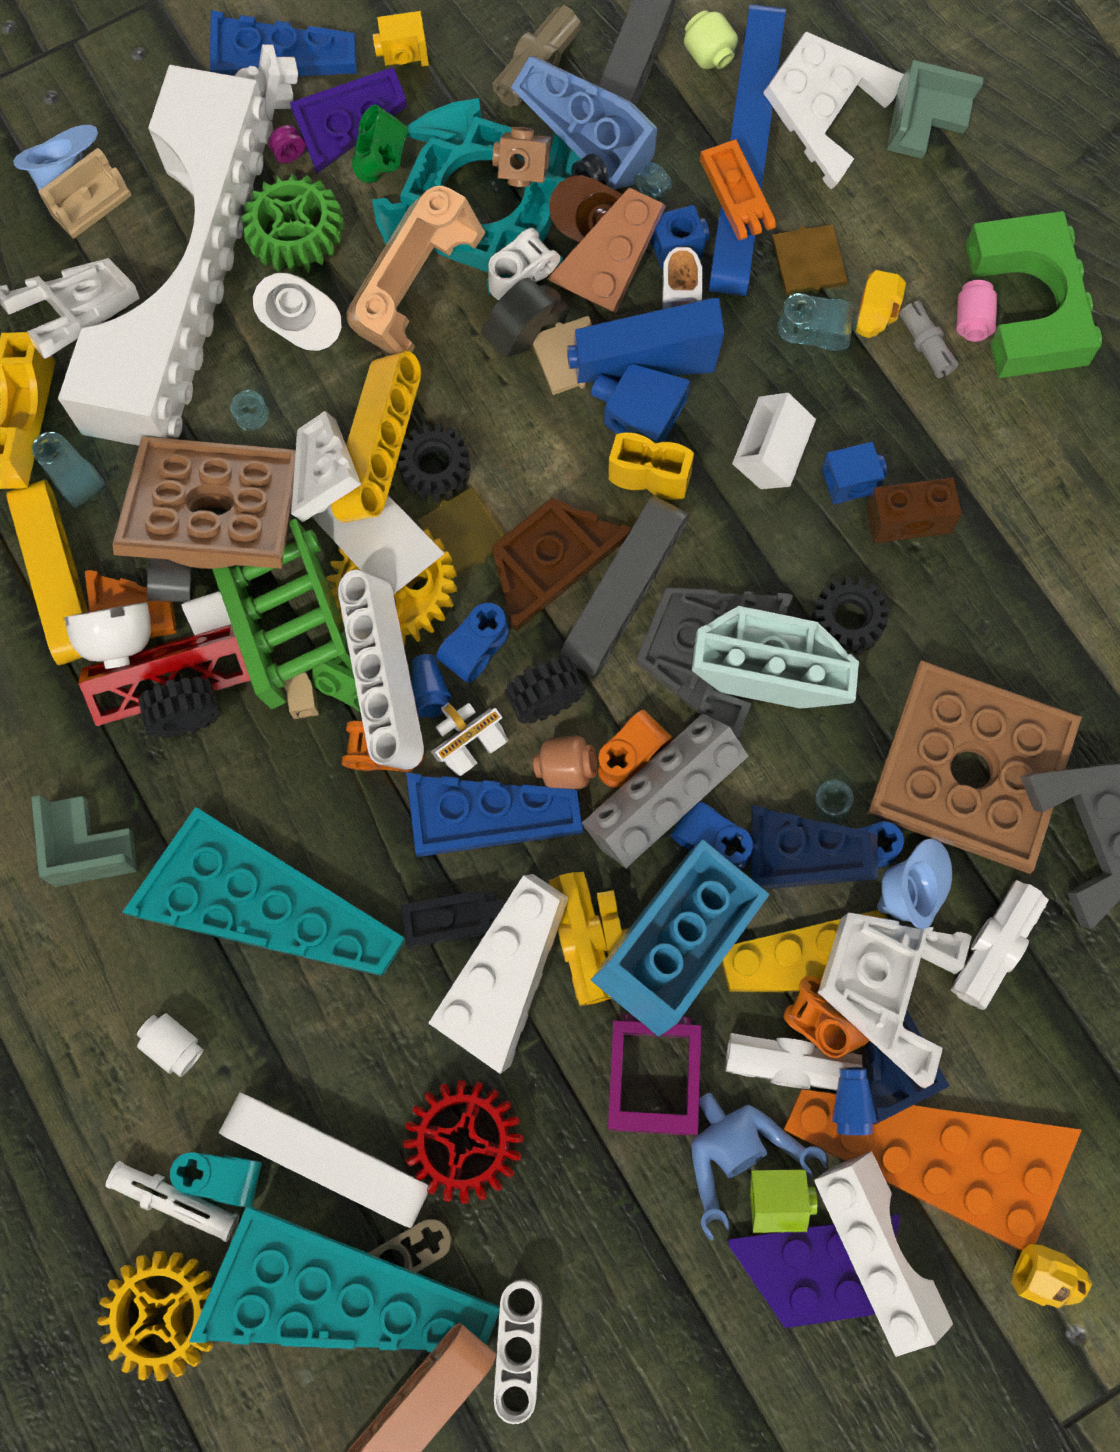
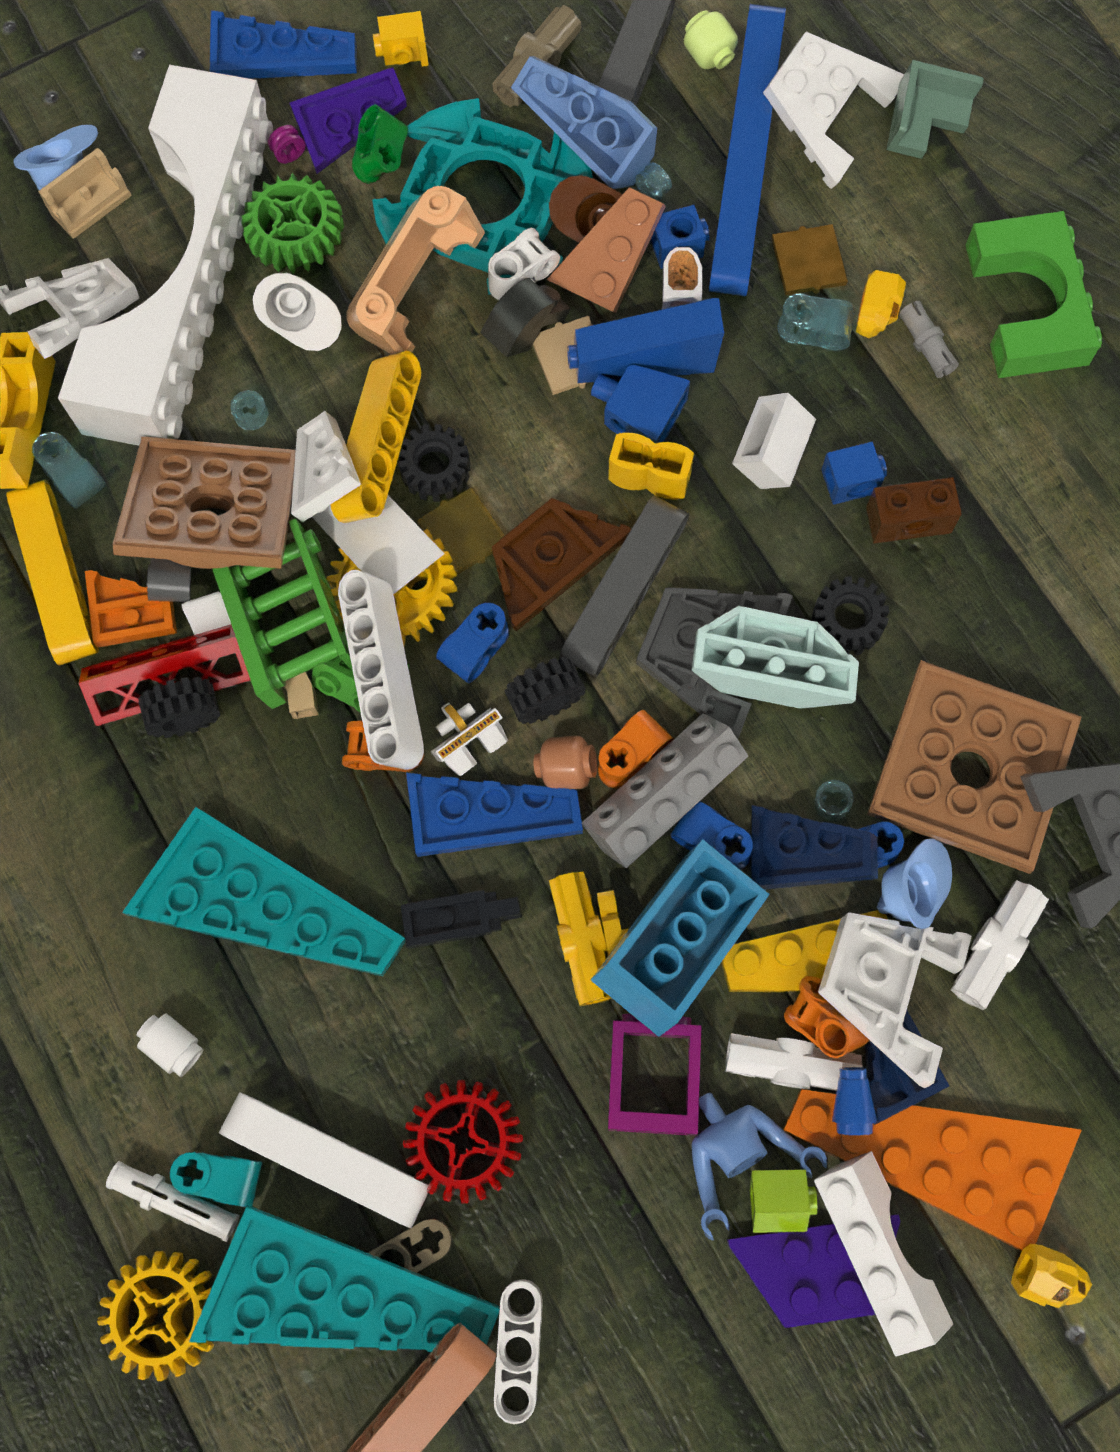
(69, 850): sand green panel -> none
(110, 633): white cylinder -> none
(273, 79): white hips -> none
(428, 686): blue cone -> none
(497, 985): white wedge -> none
(534, 150): medium nougat brick -> none
(592, 167): black bush -> none
(737, 189): orange hinge -> none
(976, 310): bright pink brick -> none

